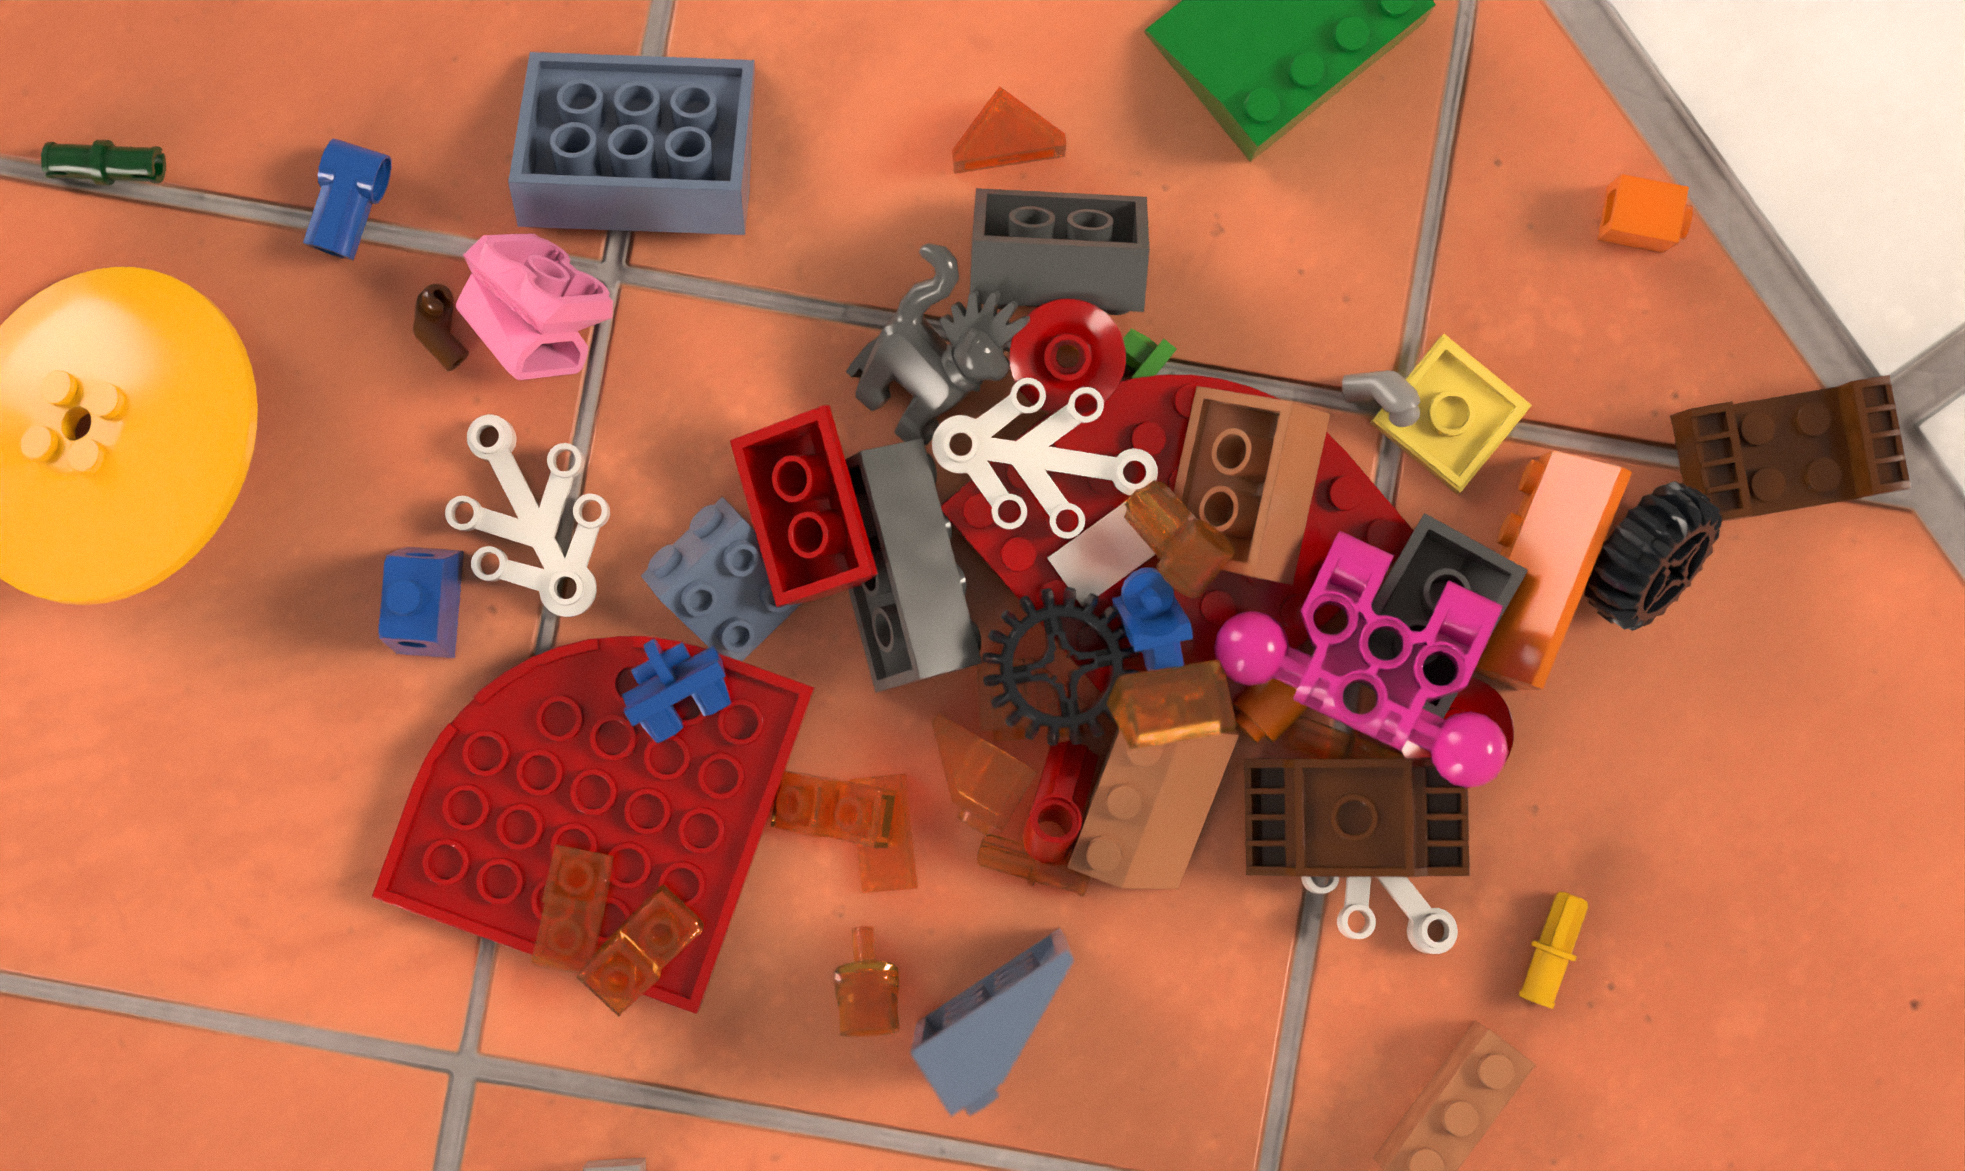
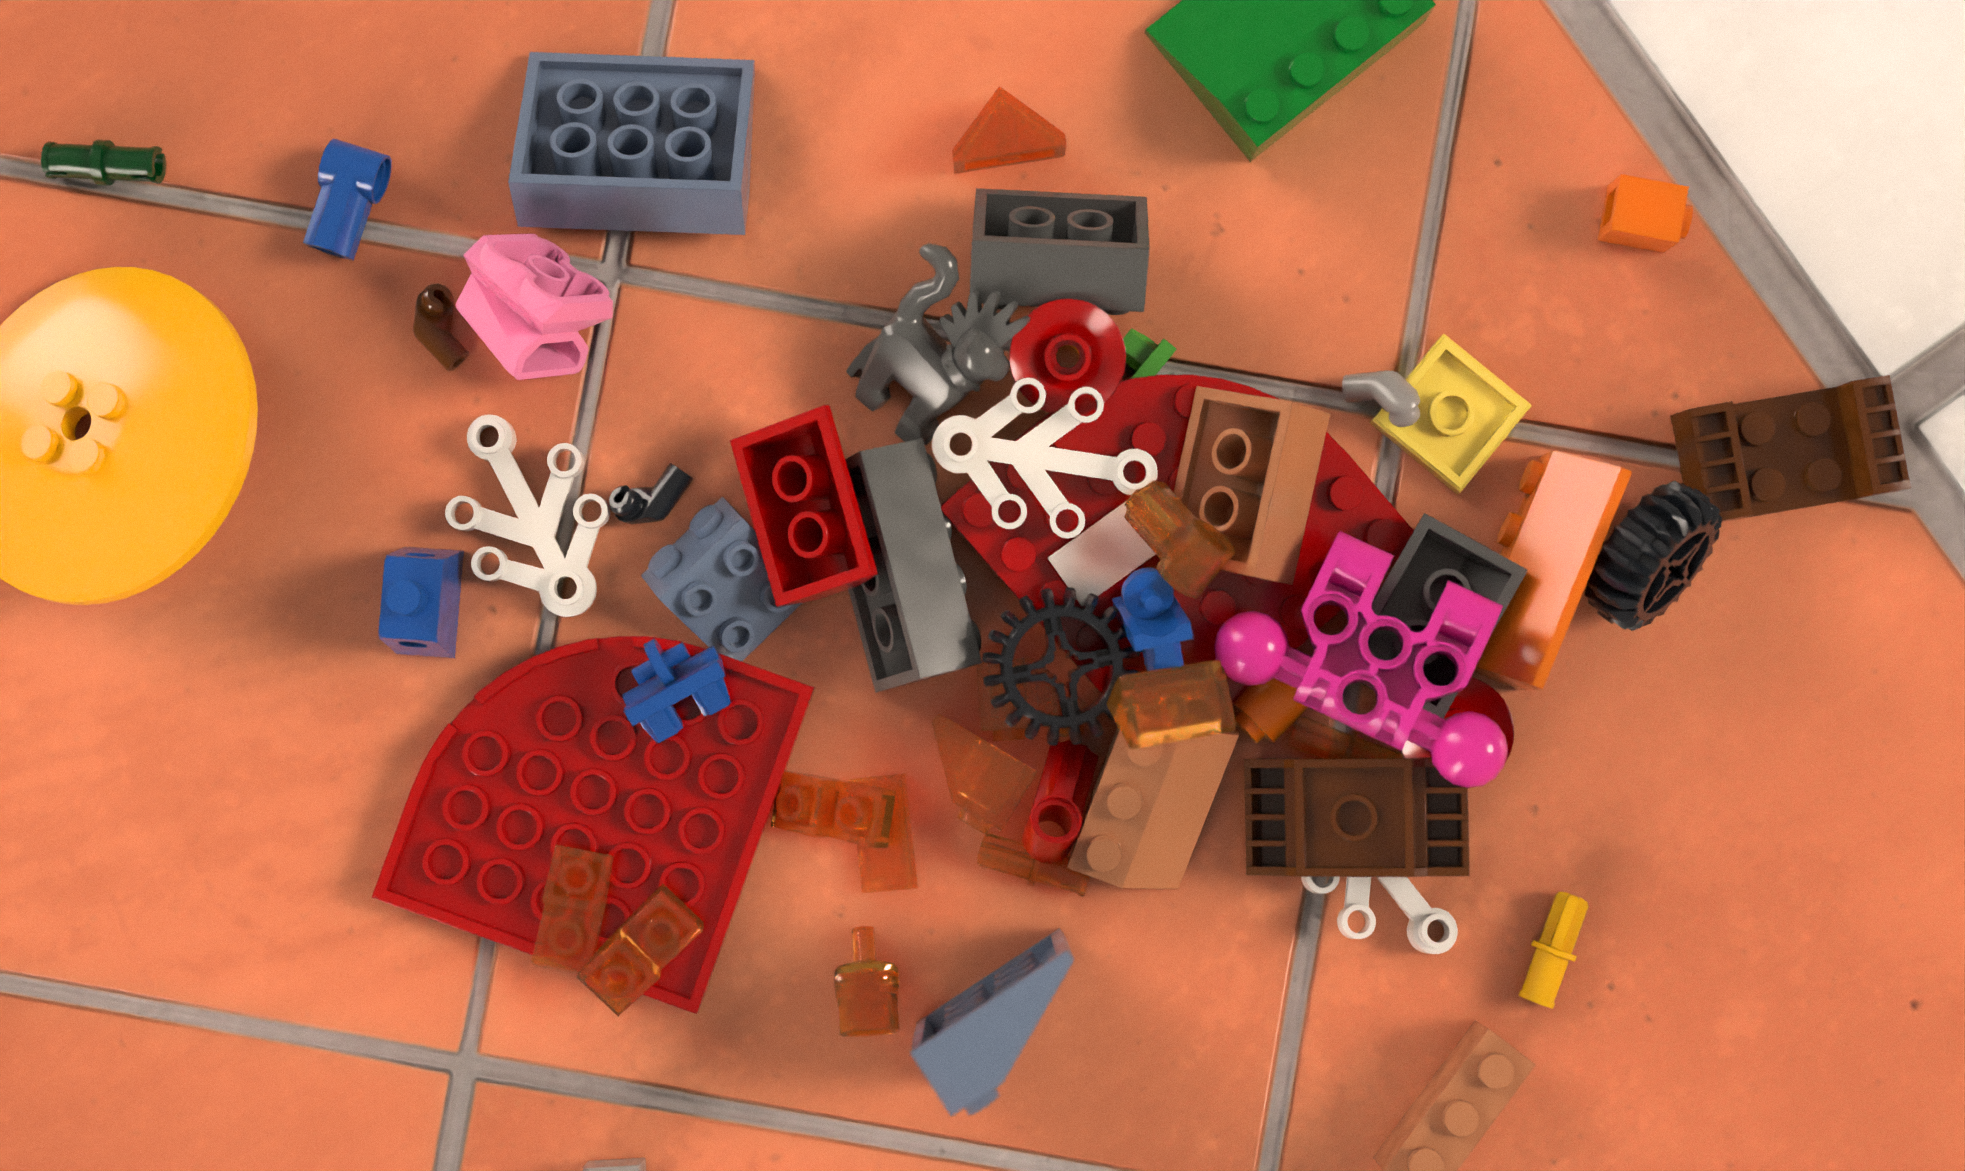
(650, 503): none -> black arm

